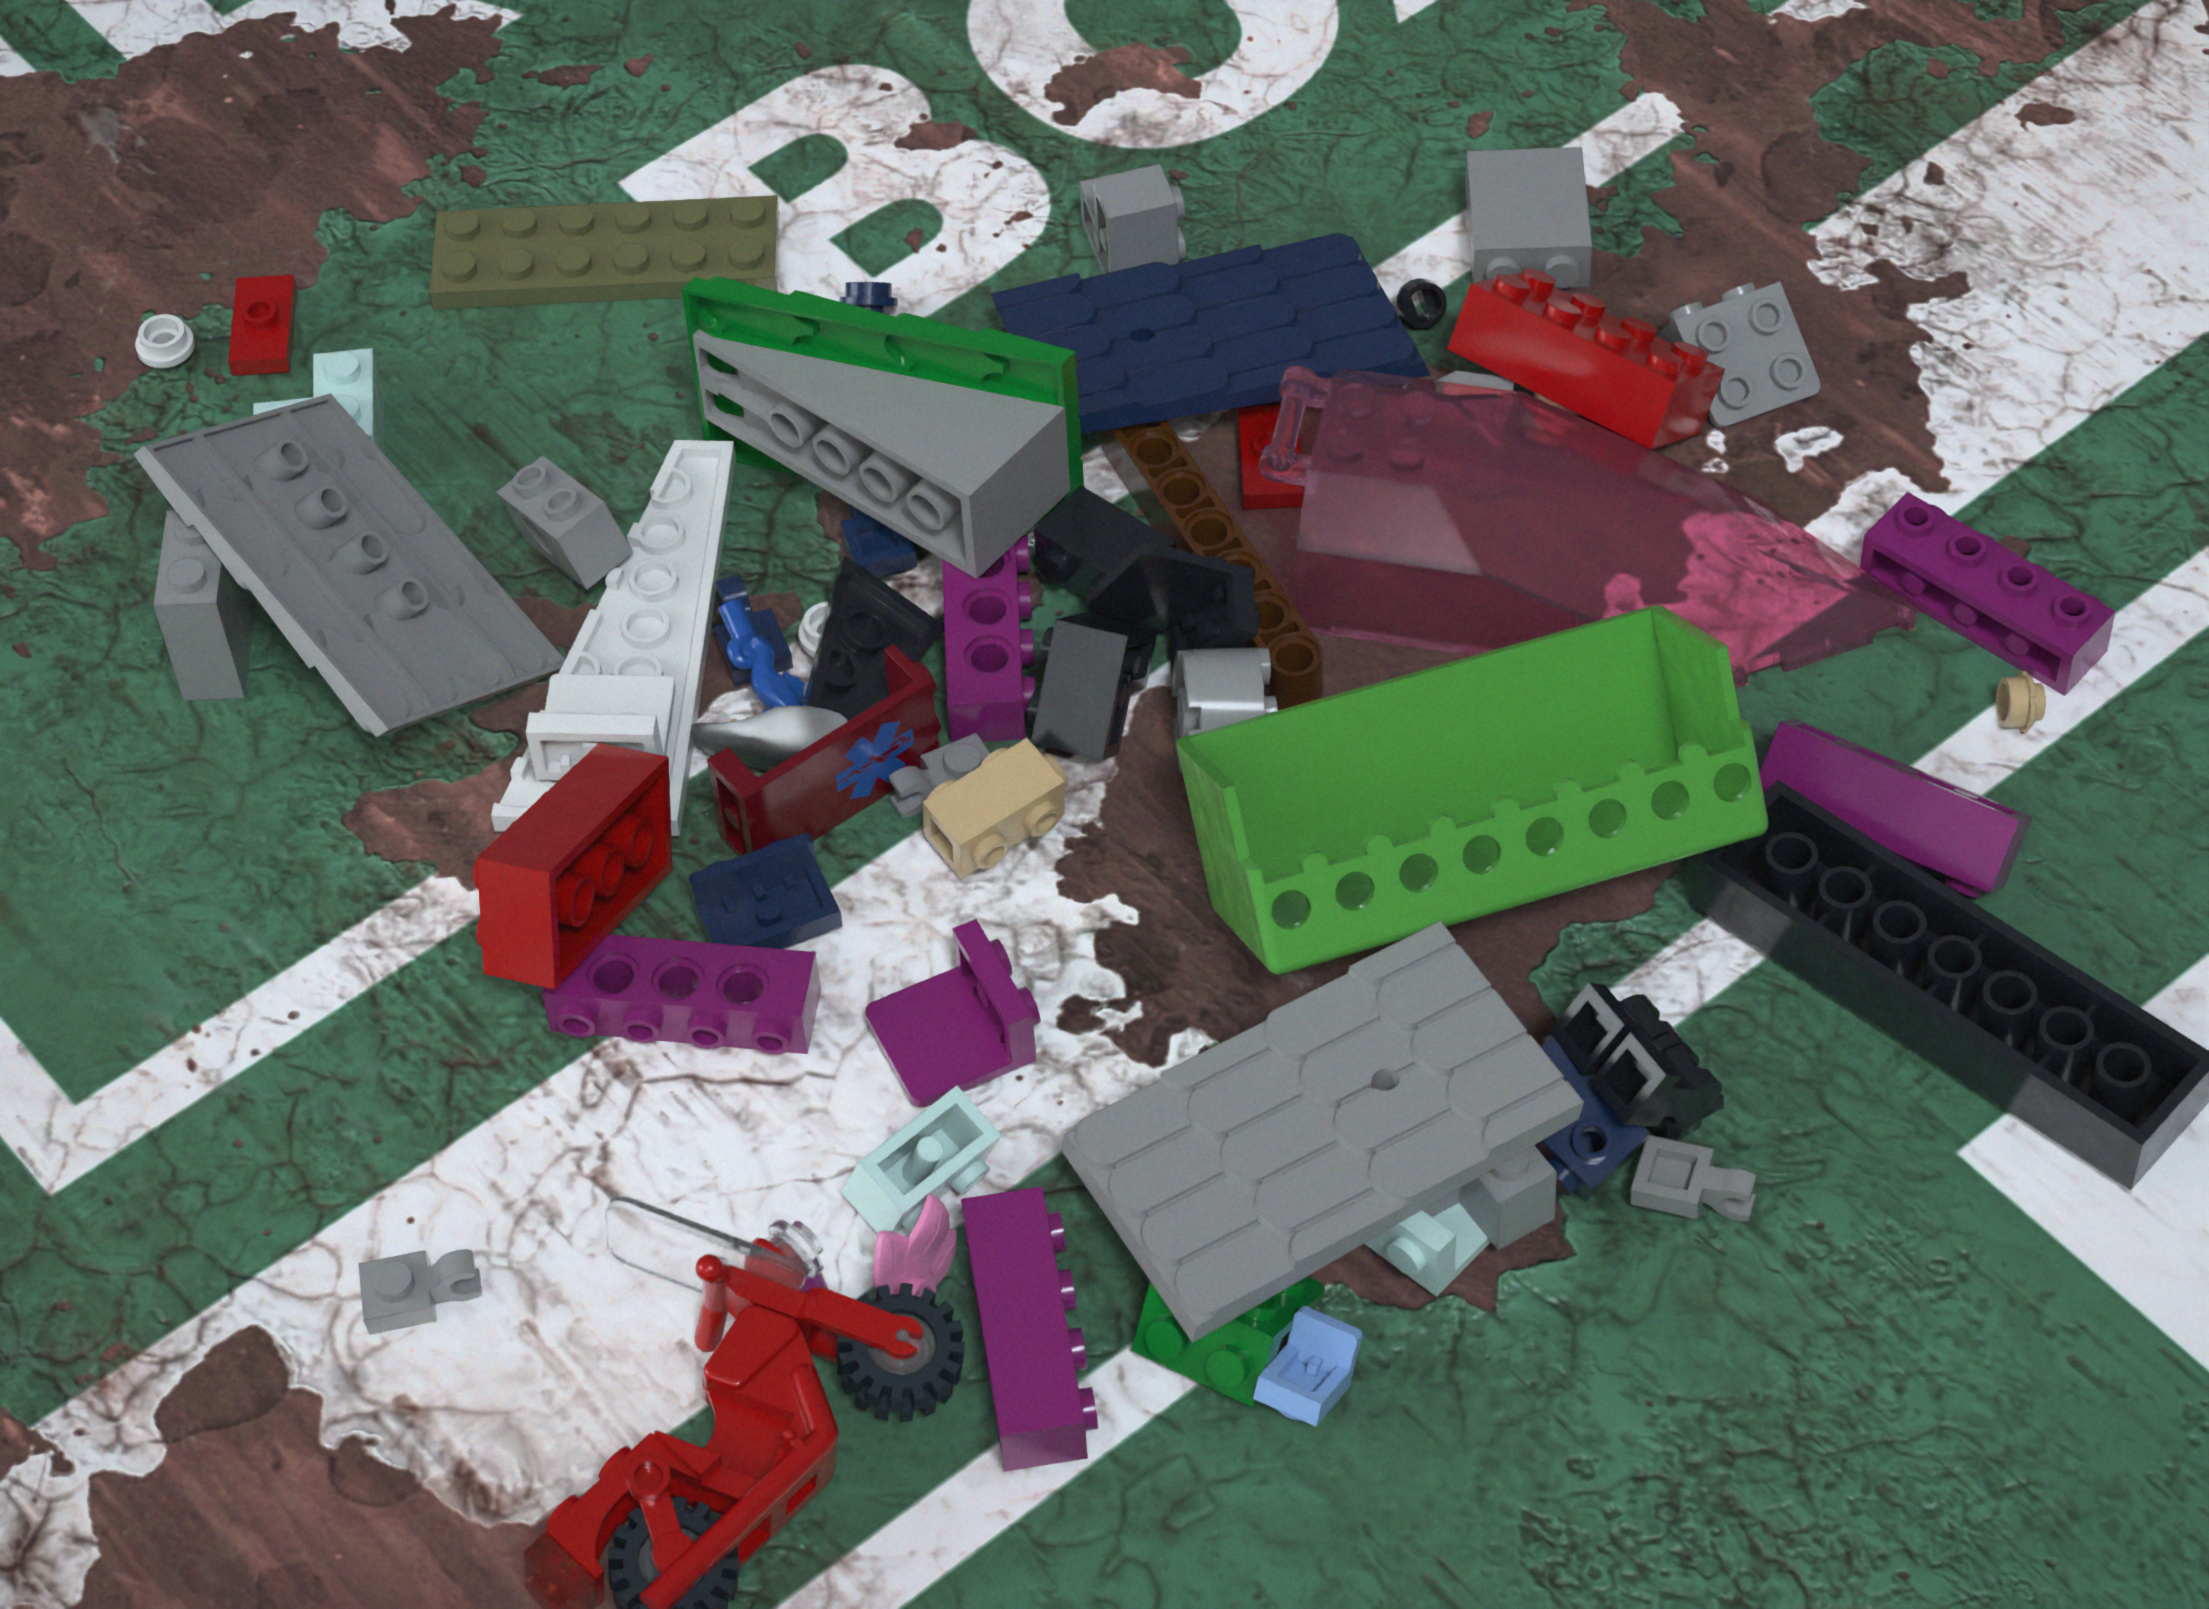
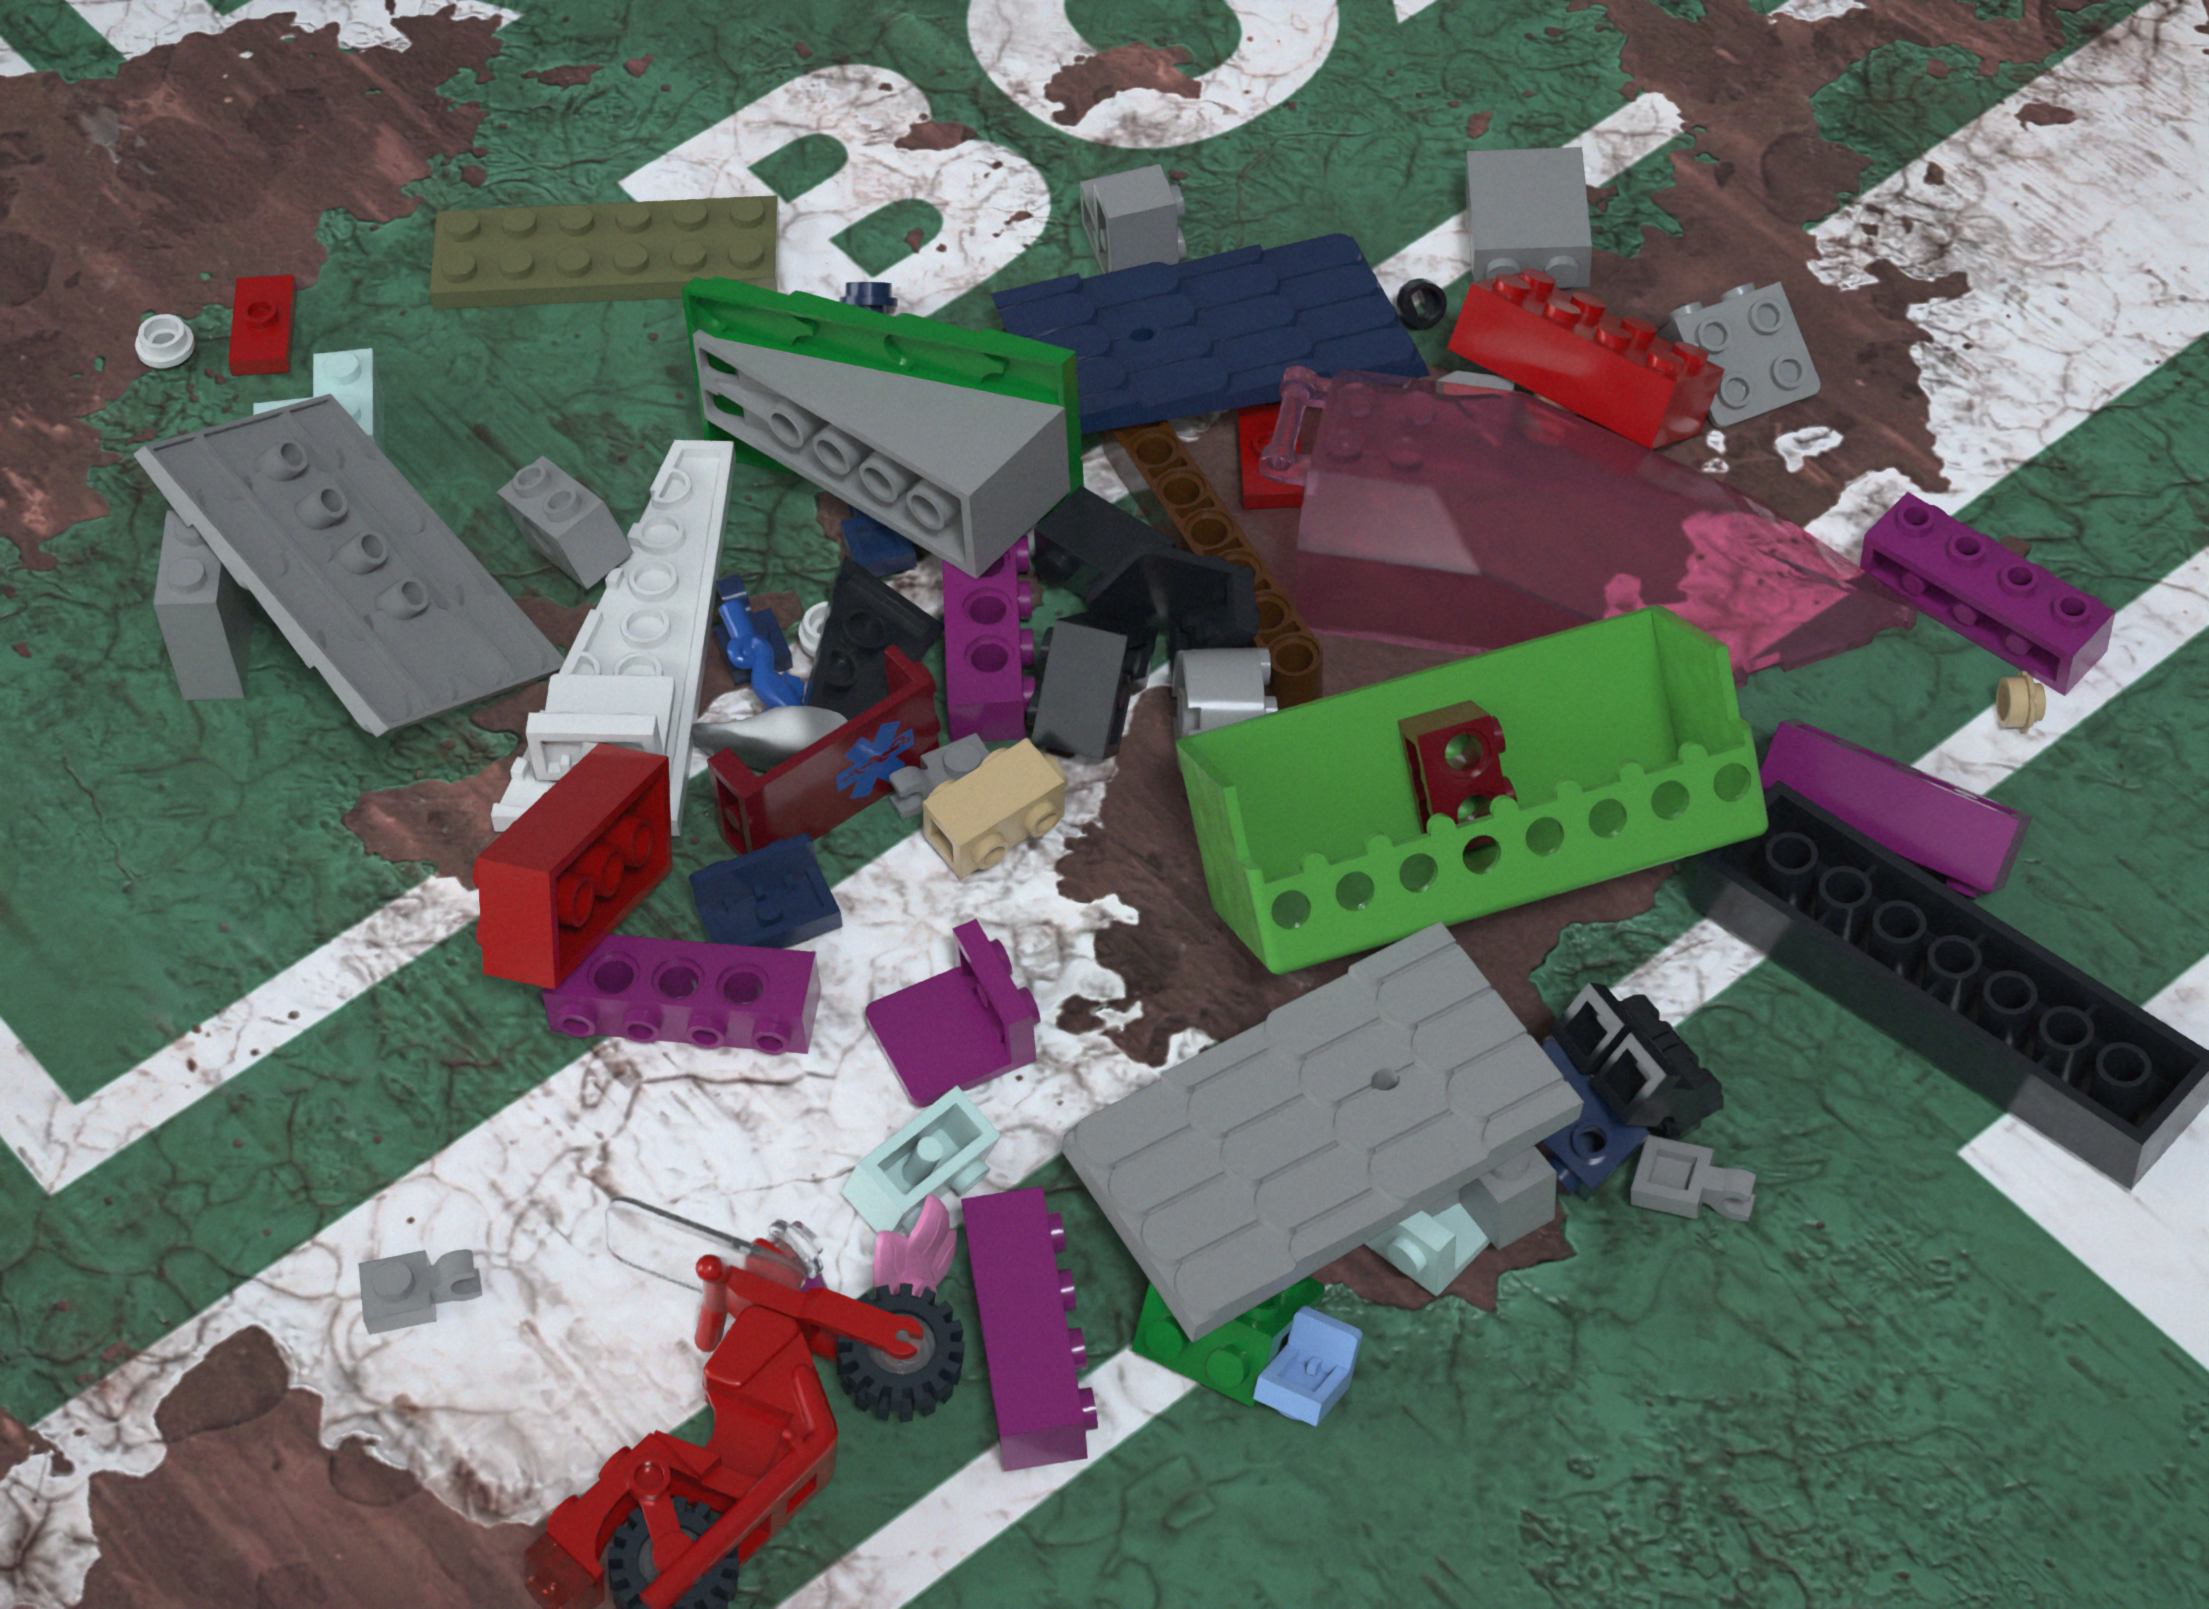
(1444, 783): none -> dark red brick

